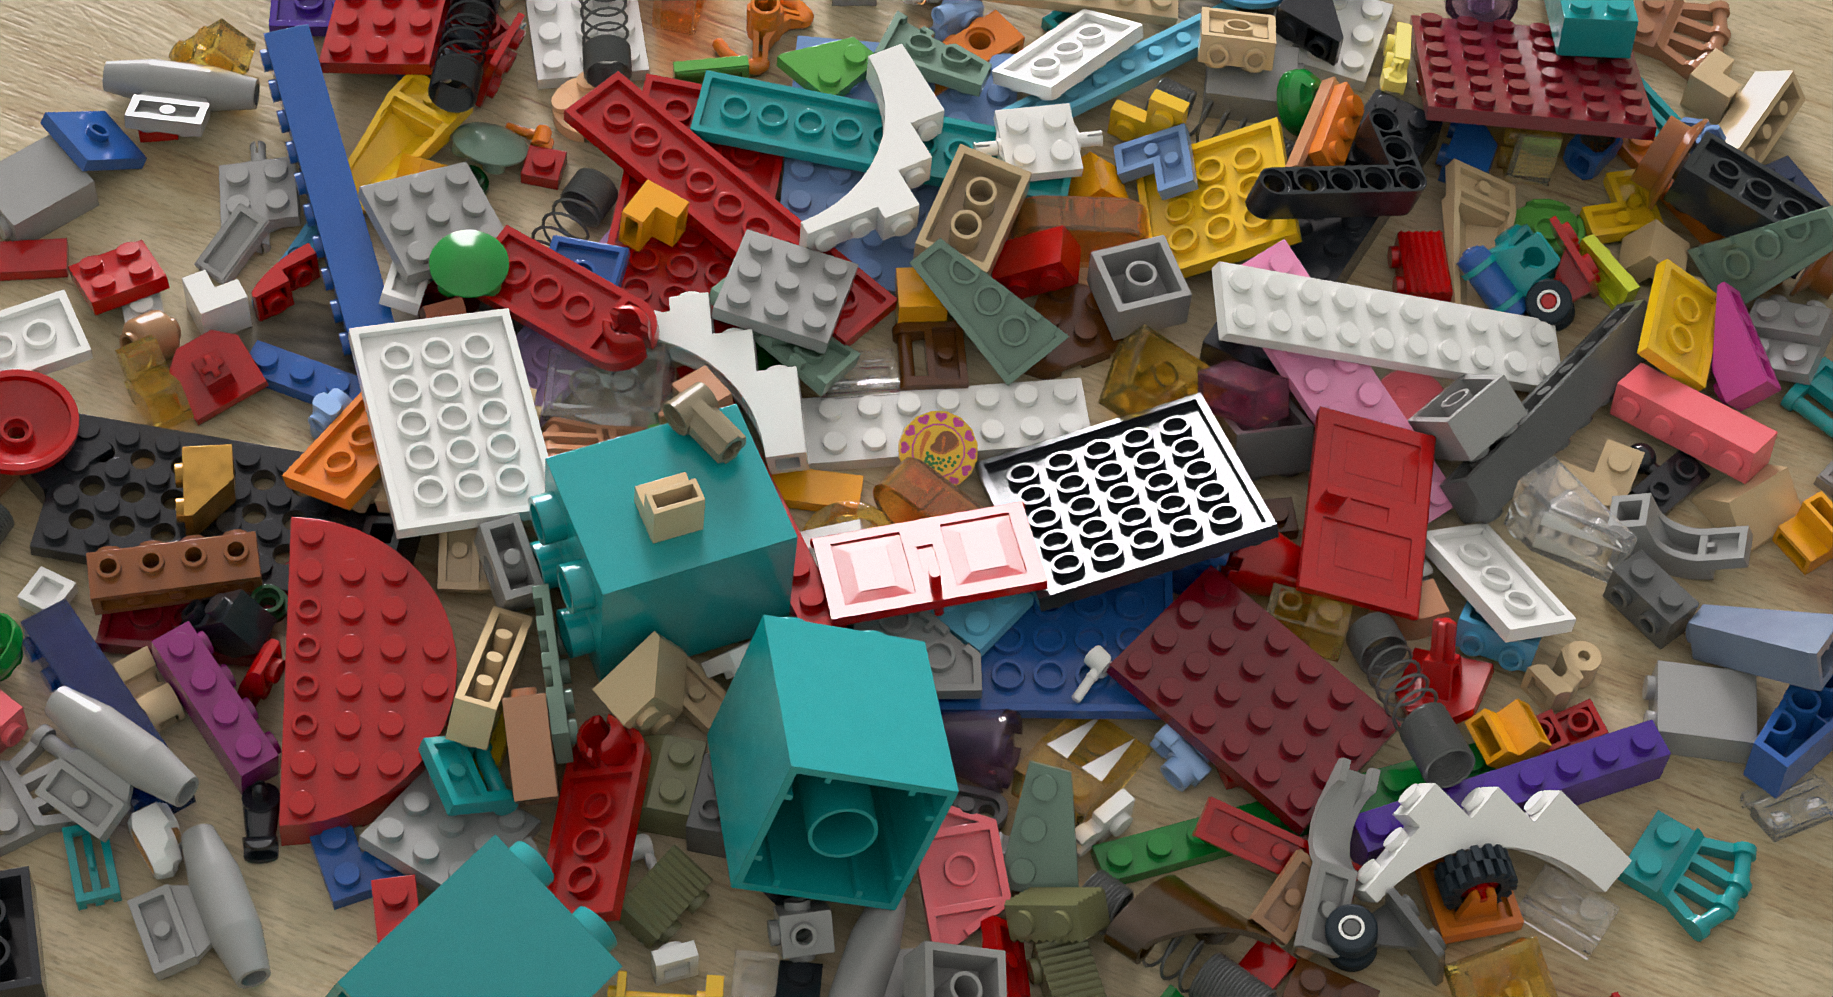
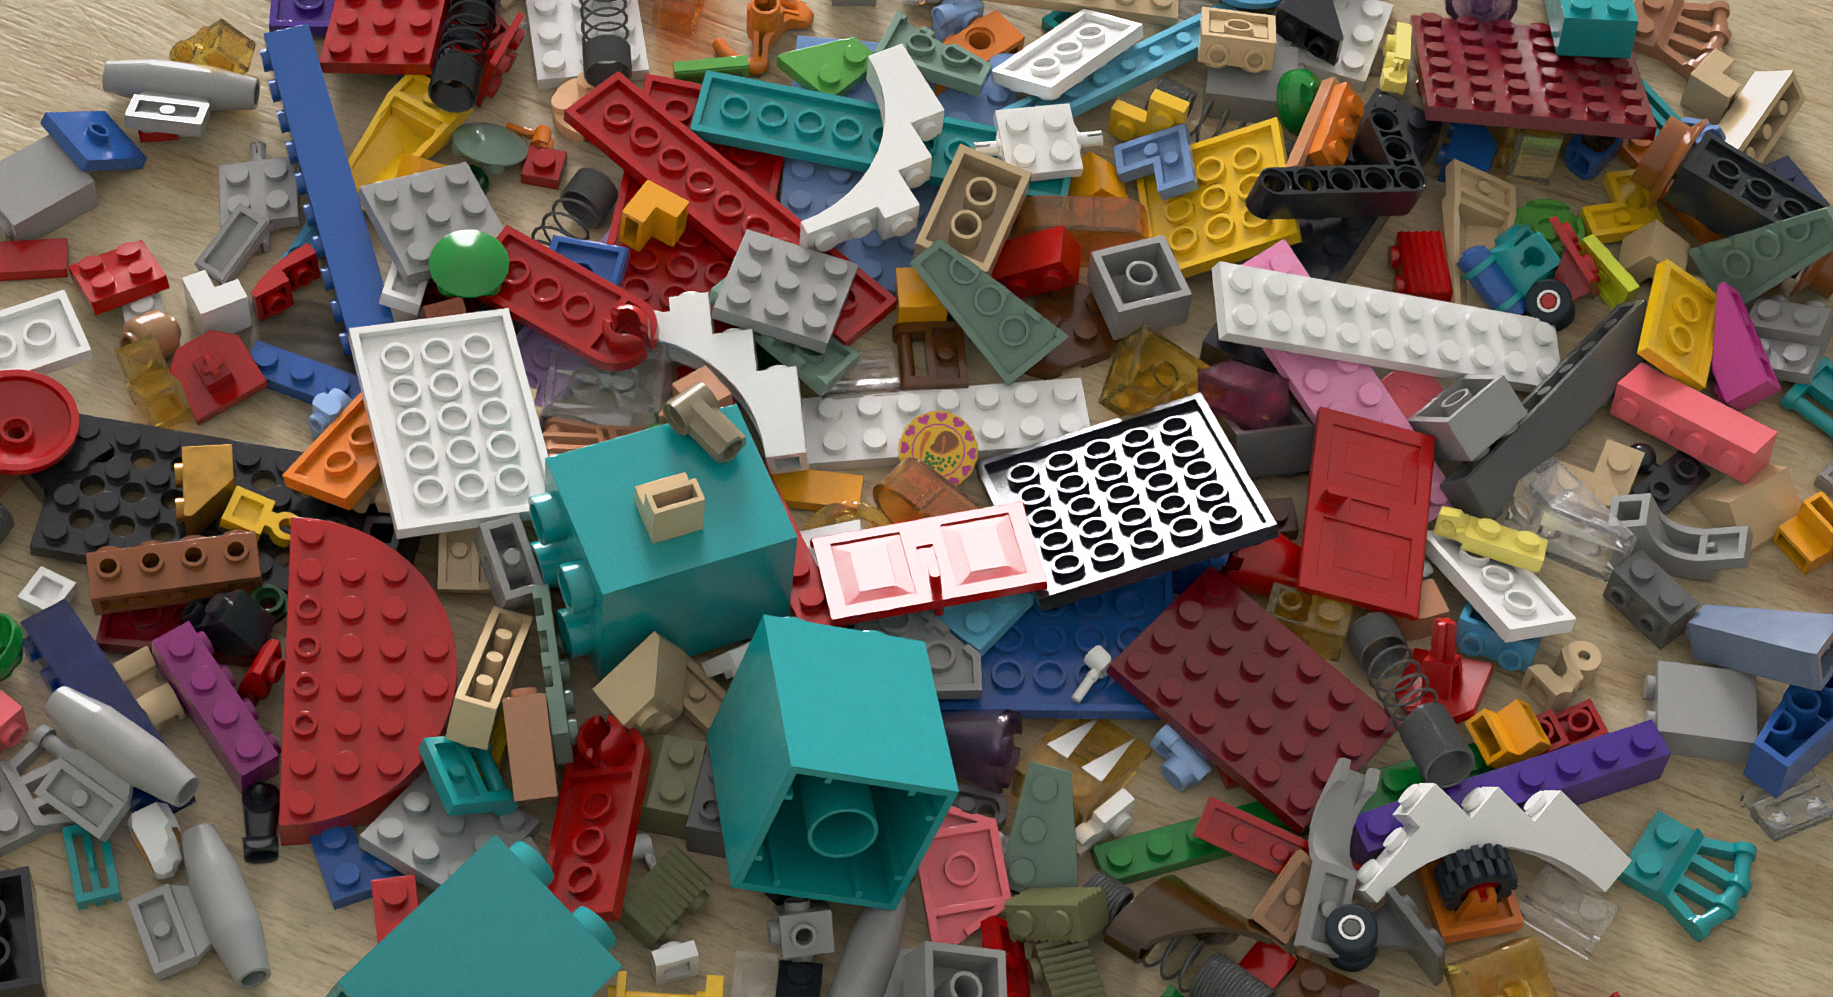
(255, 513): none -> yellow plate
(1491, 539): none -> light yellow hinge

